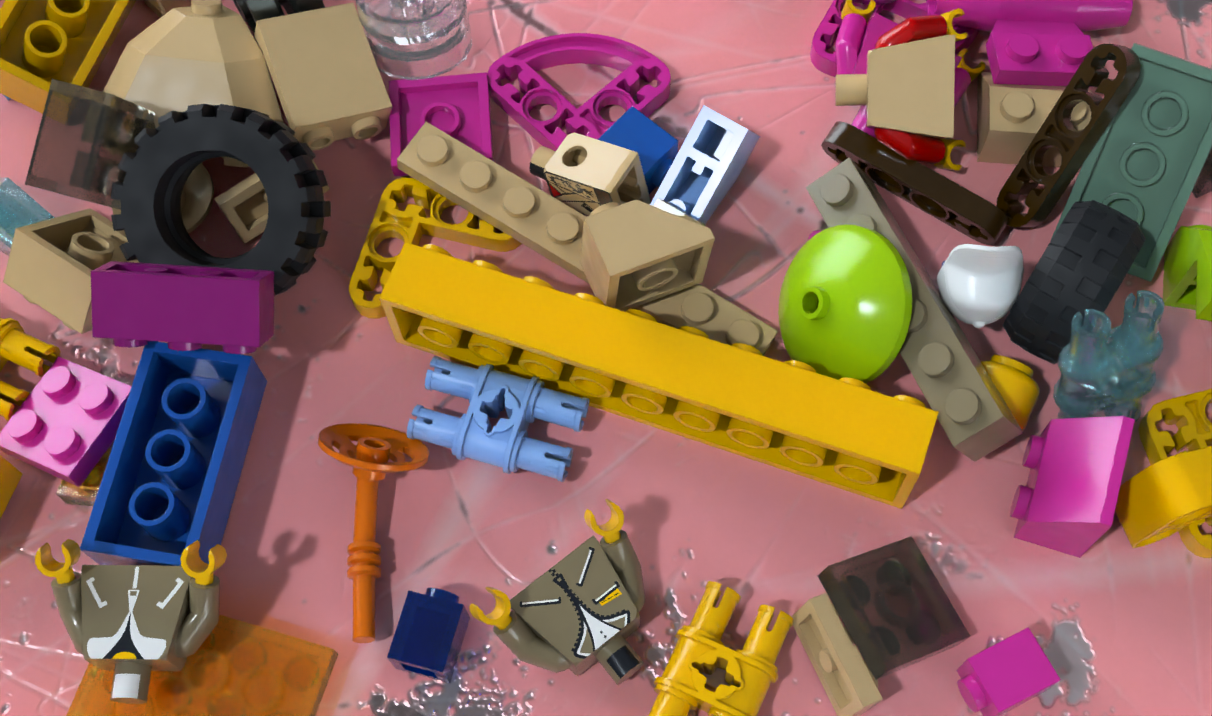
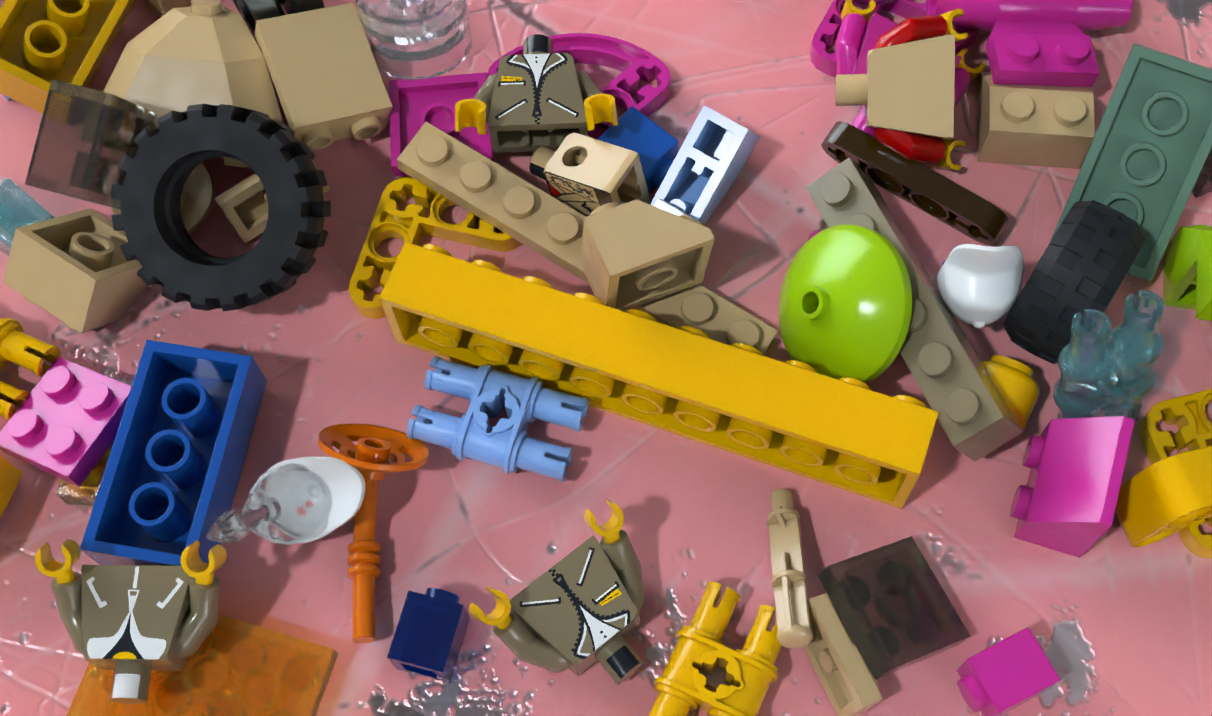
(182, 306): magenta brick -> none
(295, 502): none -> clear hair
(535, 100): none -> dark tan torso
(788, 572): none -> tan piece
(1059, 132): dark brown beam -> none

